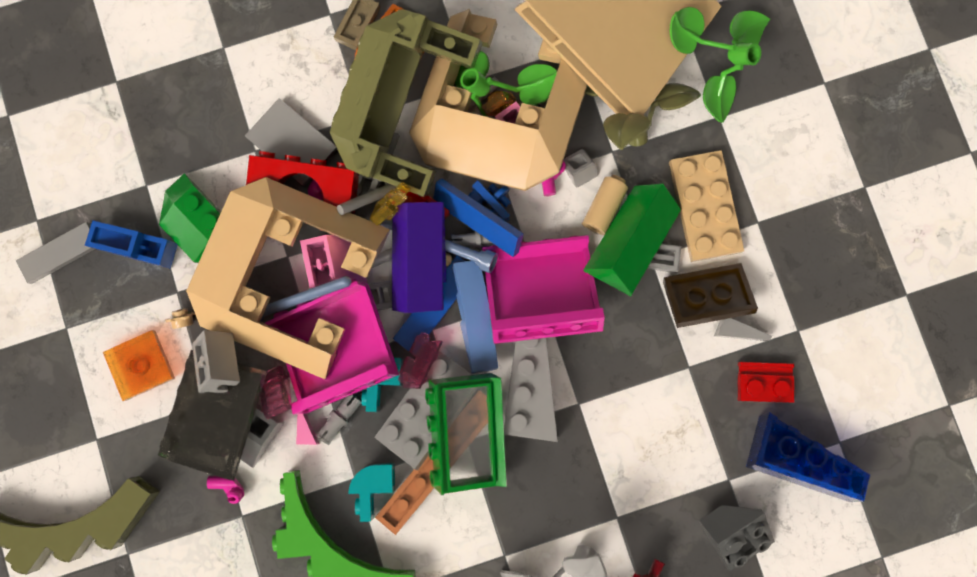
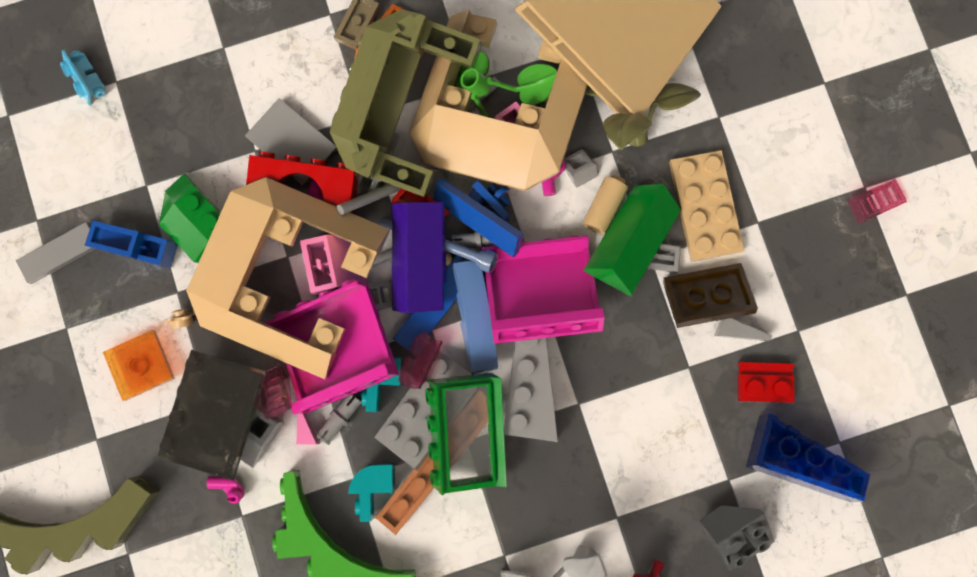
(77, 66): none -> medium azure hinge
(215, 361): light grey hinge -> none
(307, 295): sand blue piece -> none
(387, 206): clear yellow plate -> none
(498, 102): clear orange plate -> none
(746, 30): bright green plant -> none
(860, 209): none -> clear pink slope

